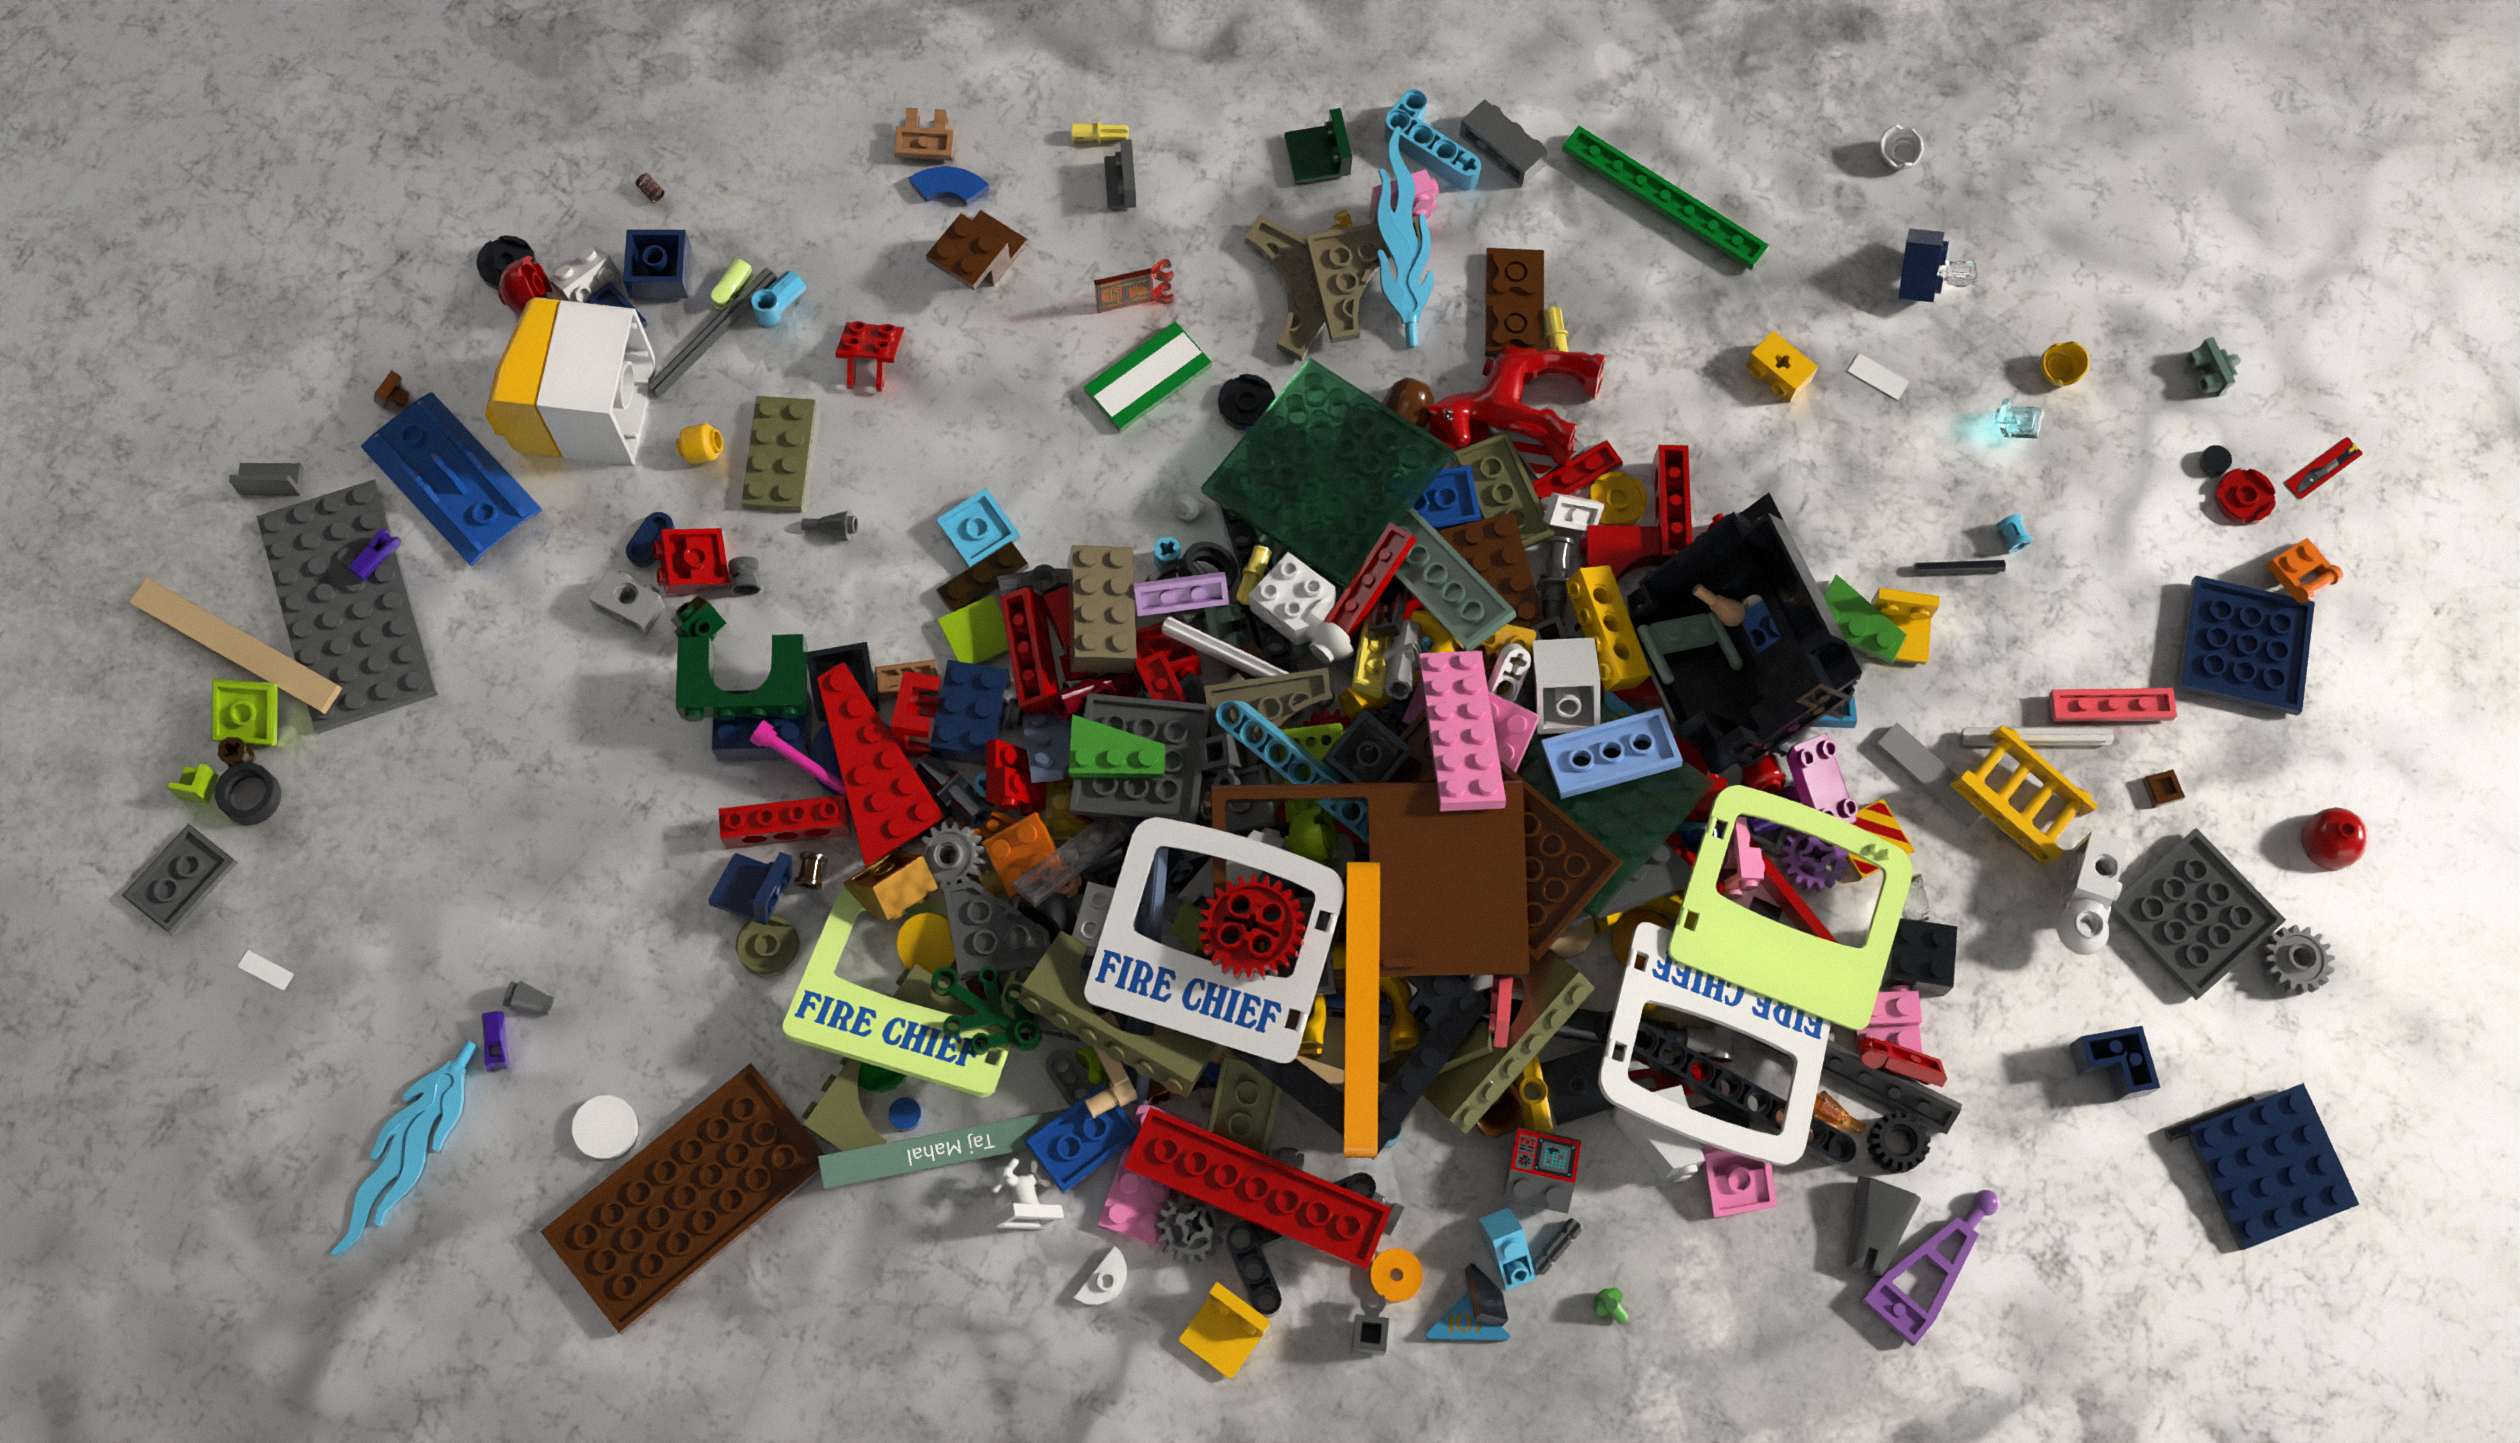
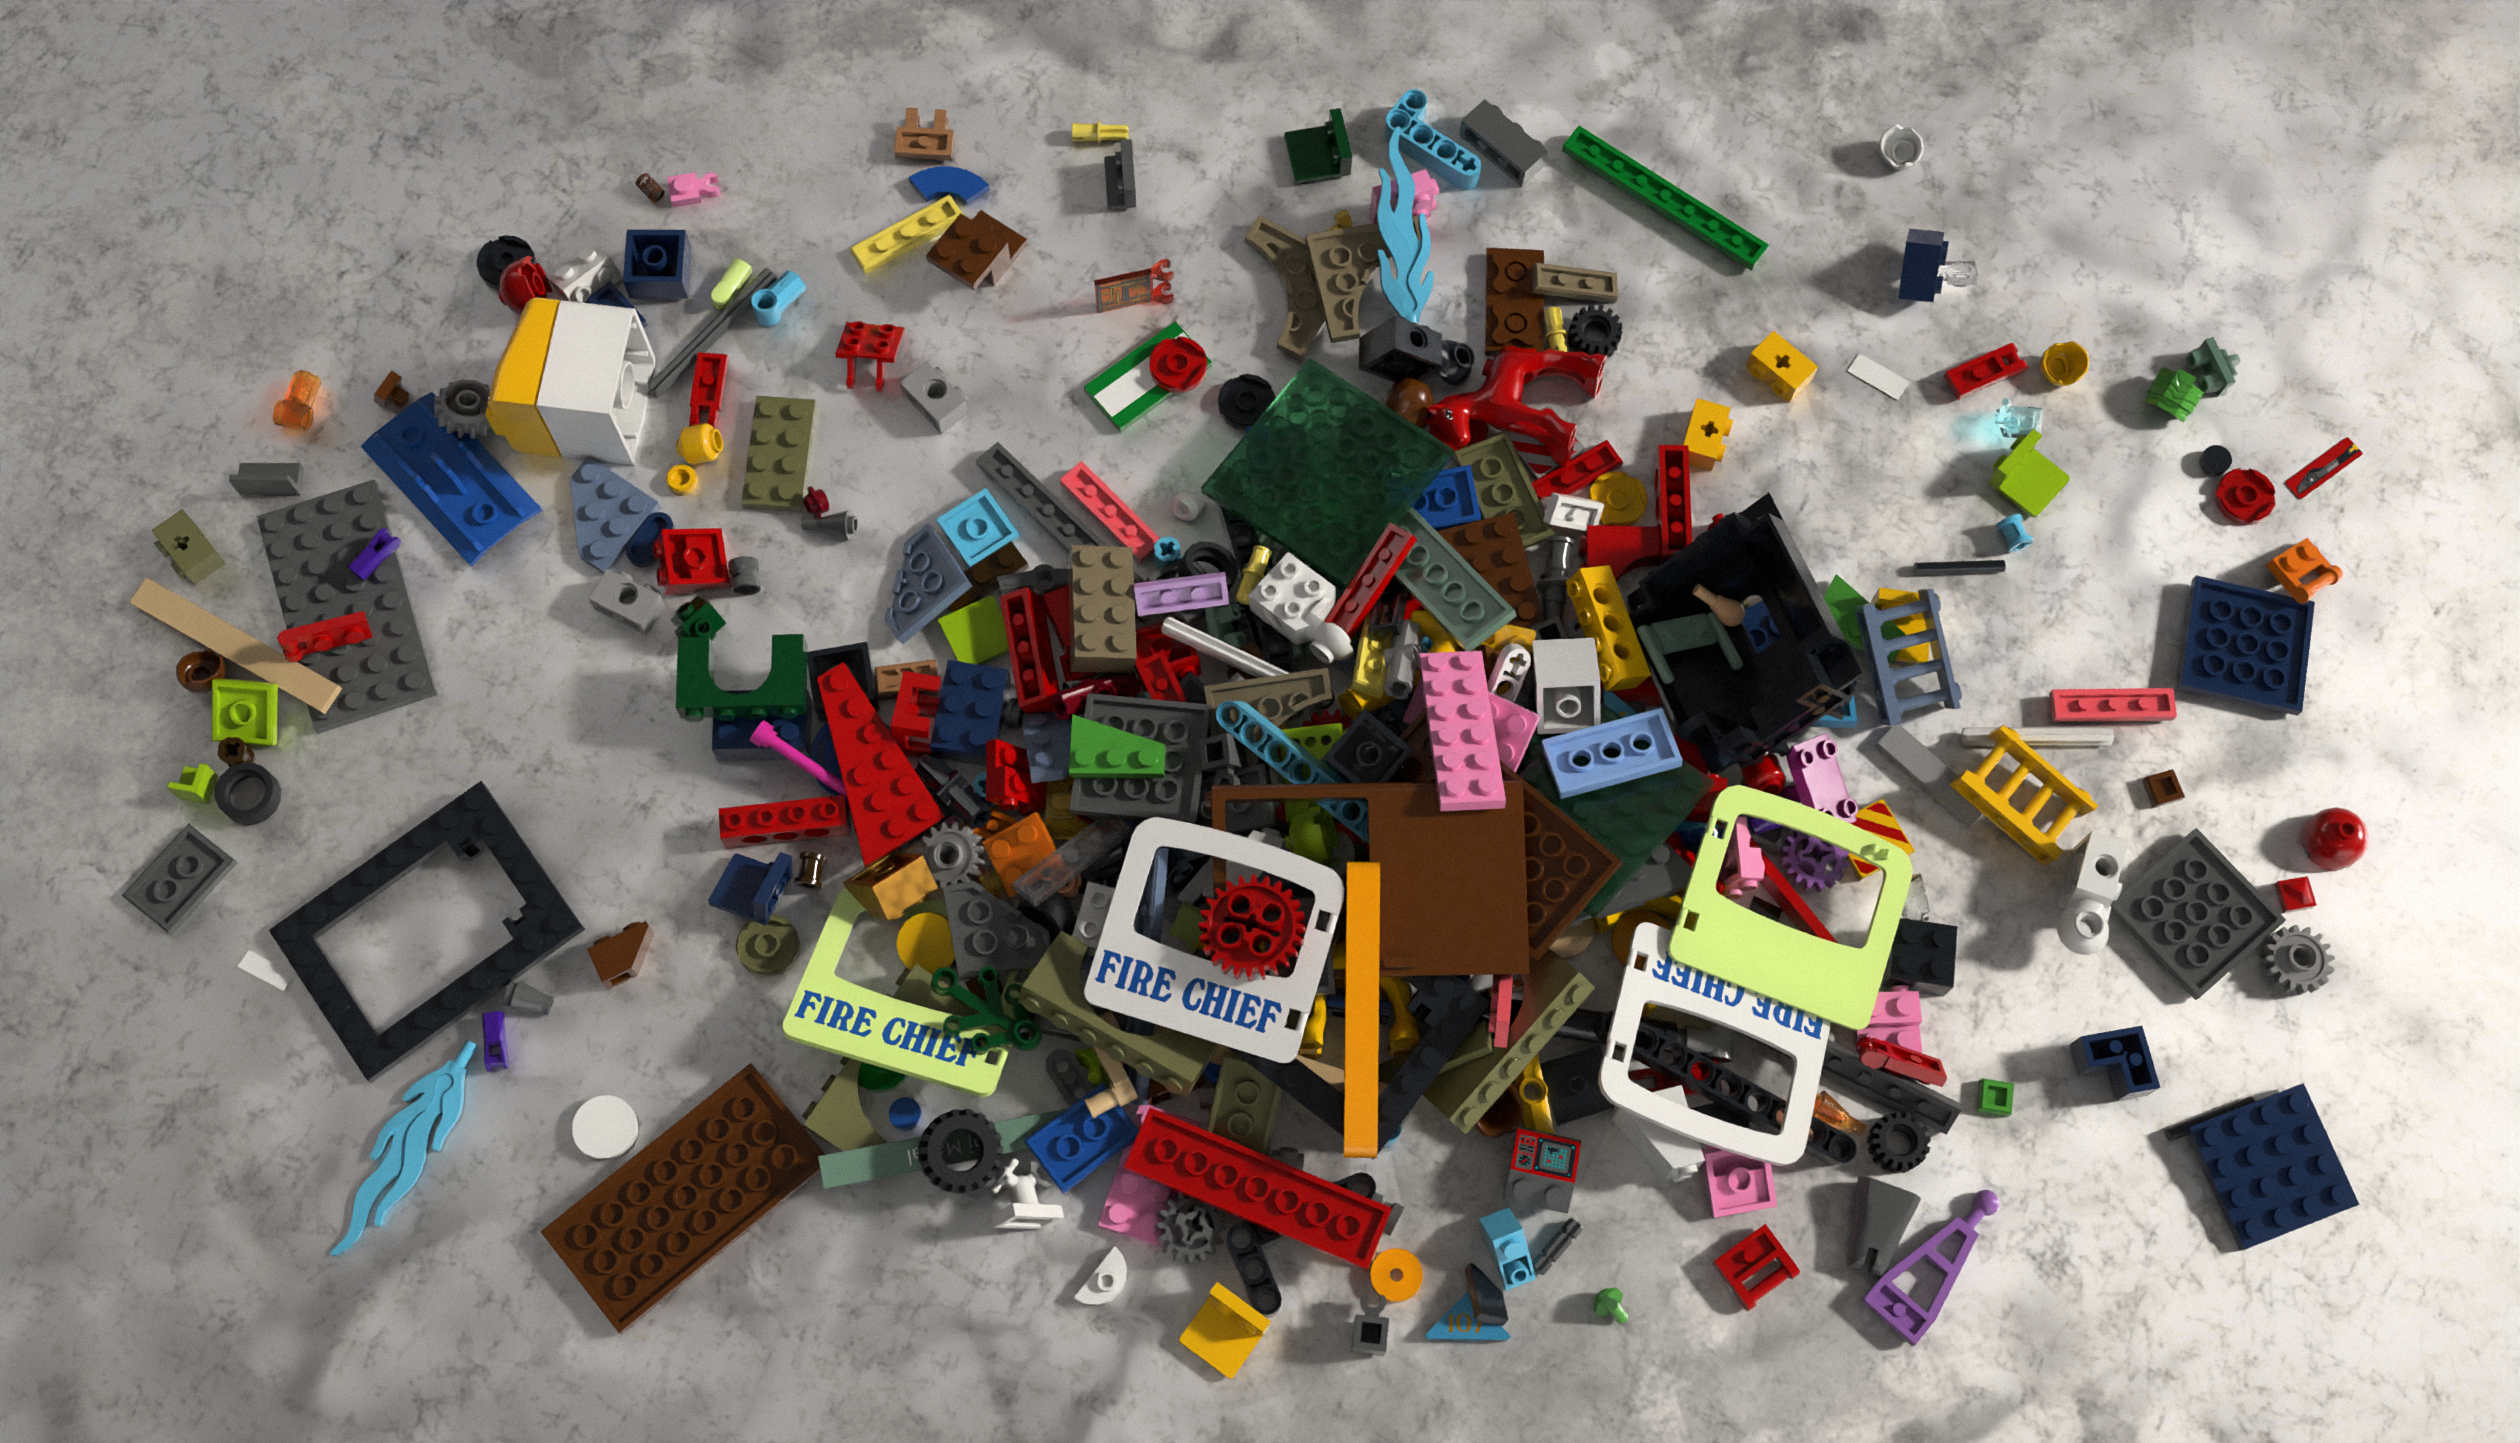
(181, 533): none -> olive brick
(198, 670): none -> reddish brown hair
(296, 408): none -> clear orange piece
(324, 635): none -> red plate
(463, 407): none -> light grey gear
(542, 929): none -> black plate
(606, 513): none -> sand blue plate
(622, 955): none -> reddish brown slope
(681, 479): none -> yellow tile
(687, 188): none -> bright pink plate
(708, 387): none -> red hinge
(816, 502): none -> dark red plate
(905, 234): none -> light yellow tile
(924, 585): none -> sand blue plate
(939, 412): none -> light grey brick
(989, 1146): none -> black tyre
(1039, 502): none -> dark grey plate
(1109, 511): none -> coral plate
(1178, 364): none -> red tile
(1413, 351): none -> black brick
(1574, 283): none -> dark tan tile
(1595, 318): none -> black tyre
(1711, 420): none -> yellow brick
(1750, 1257): none -> red plate
(1878, 648): none -> sand blue fence
(1985, 371): none -> red plate
(1995, 1097): none -> bright green tile
(2028, 476): none -> lime bracket
(2174, 392): none -> bright green hair
(2295, 894): none -> red tile

